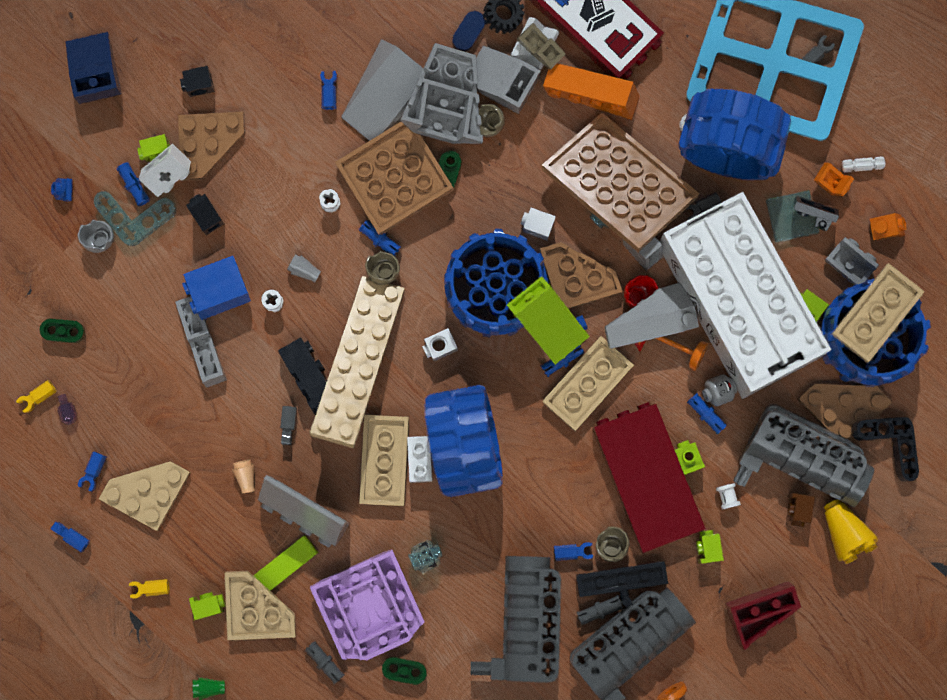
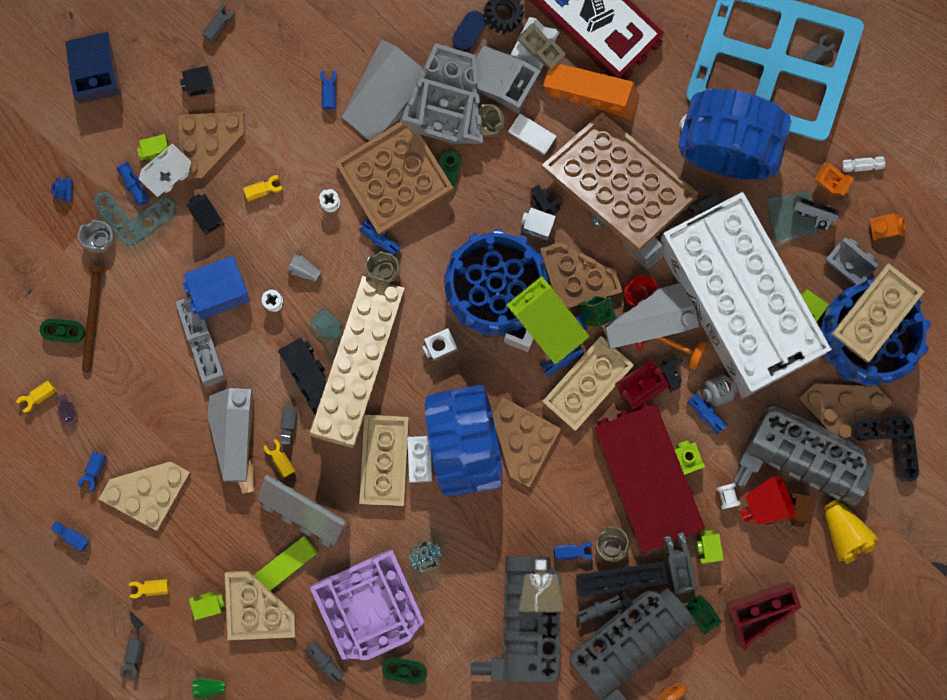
(91, 317): none -> reddish brown bar
(132, 657): none -> dark grey bar
(217, 24): none -> dark grey bar
(230, 425): none -> light grey wedge
(262, 189): none -> yellow bar
(280, 460): none -> yellow bar
(327, 325): none -> clear light blue bracket
(519, 343): none -> white panel
(523, 440): none -> medium nougat plate
(532, 134): none -> white tile
(541, 590): none -> dark tan torso
(542, 199): none -> black bracket
(597, 311): none -> dark green brick
(642, 385): none -> dark red hinge
(671, 376): none -> black bracket
(680, 566): none -> dark grey hinge
(703, 614): none -> dark green bracket
(769, 503): none -> red torso

